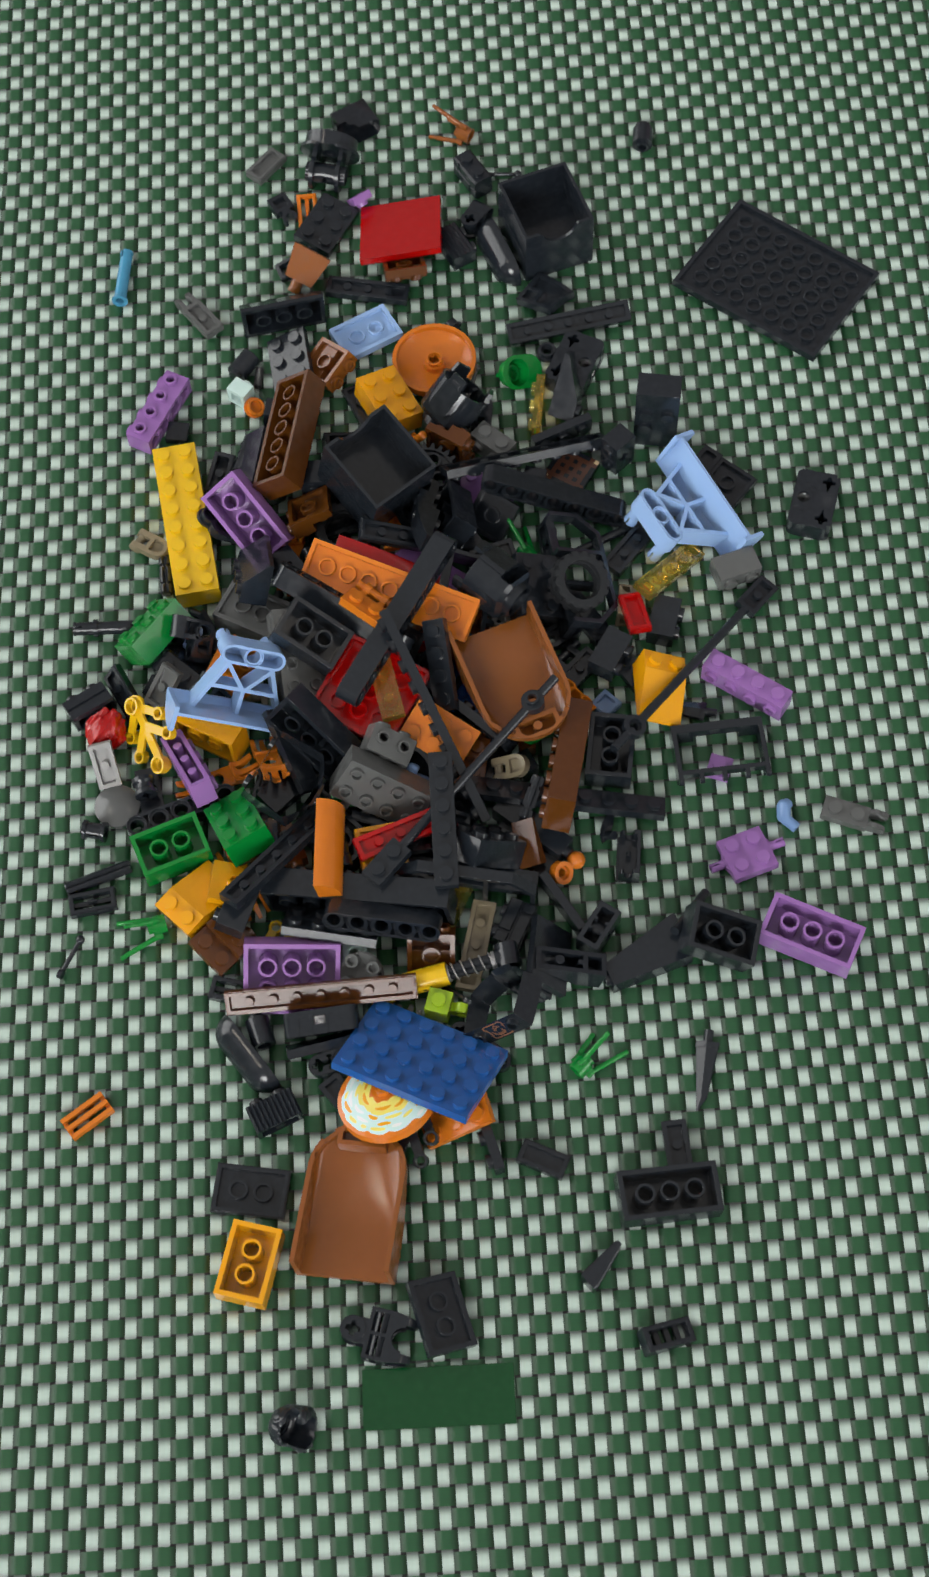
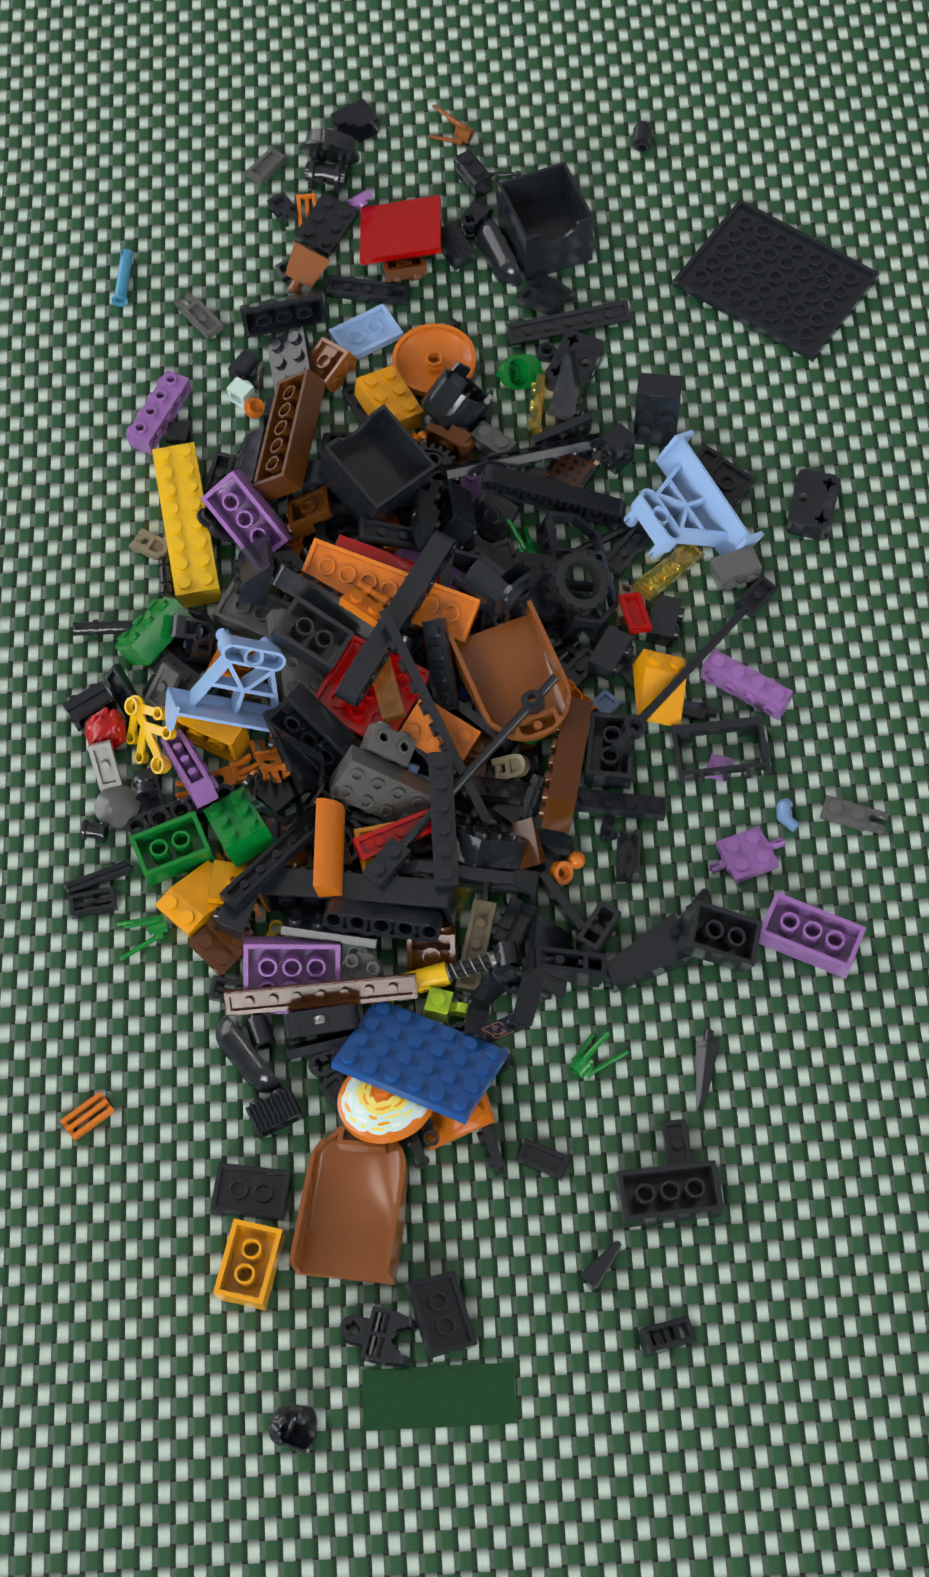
(79, 940): black hinge -> none

